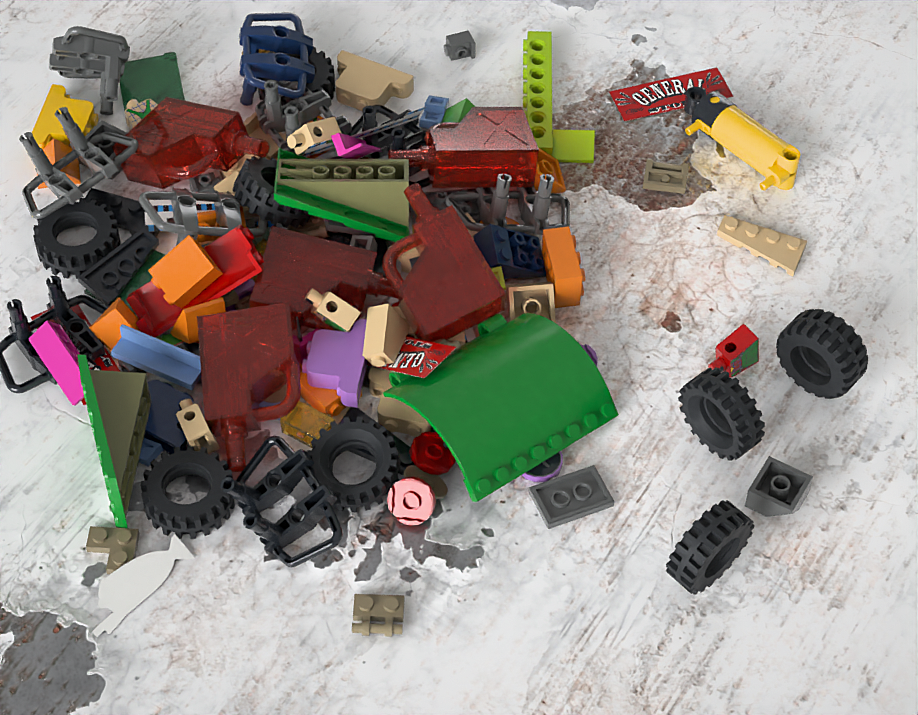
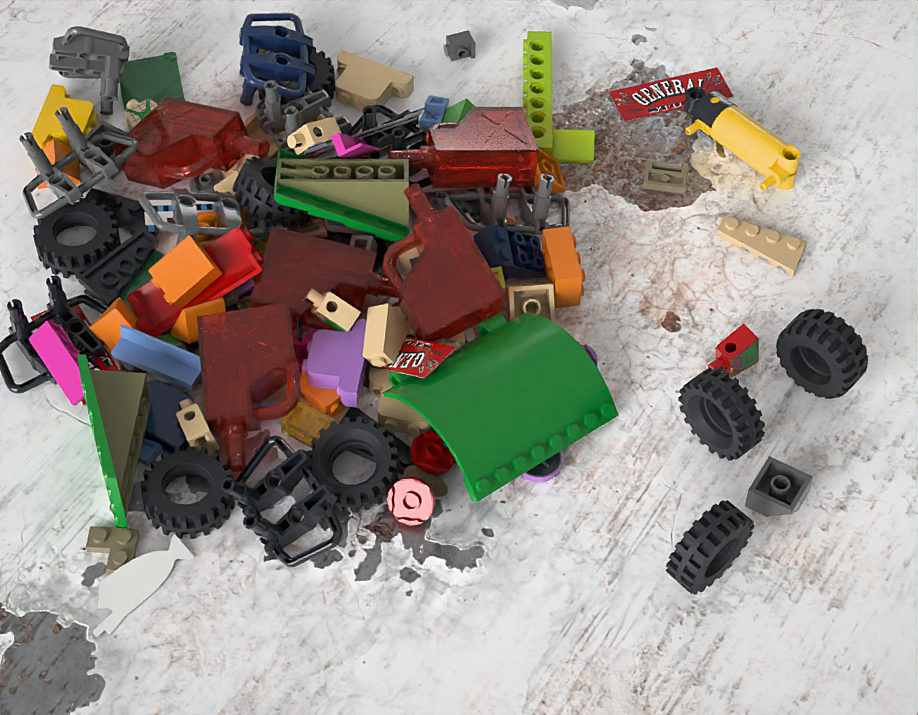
(378, 608): dark tan plate -> none
(571, 496): dark grey tile -> none

